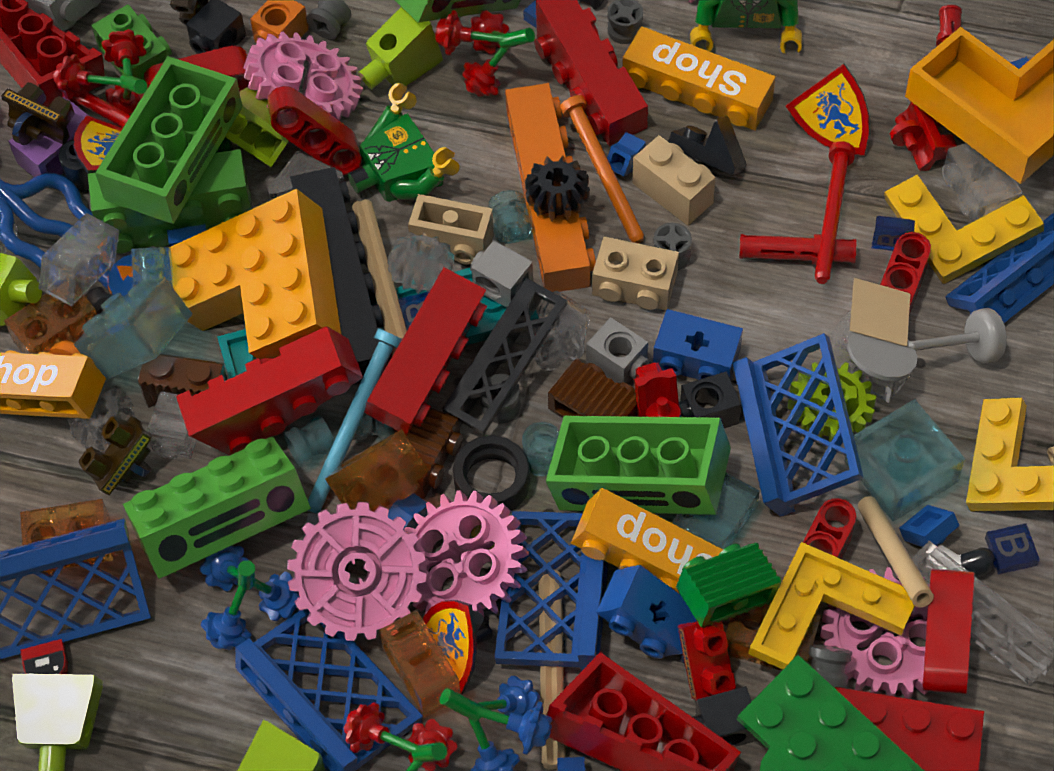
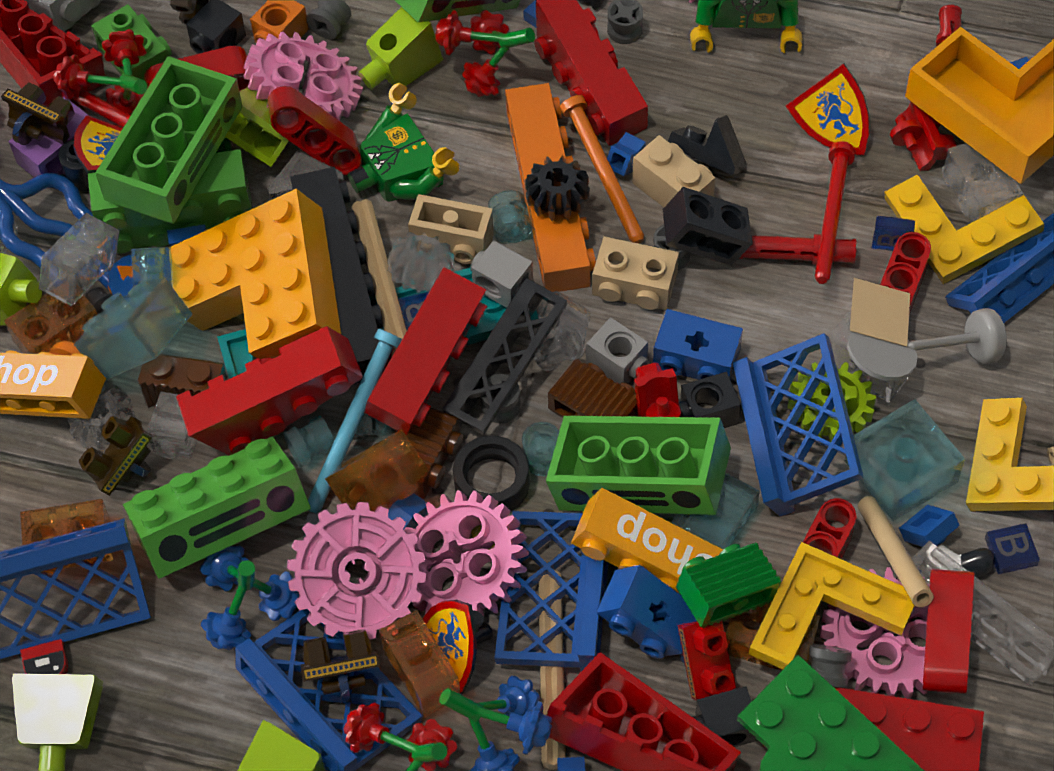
(320, 665): none -> dark brown hips
(699, 78): light orange brick -> none
(707, 226): none -> black brick

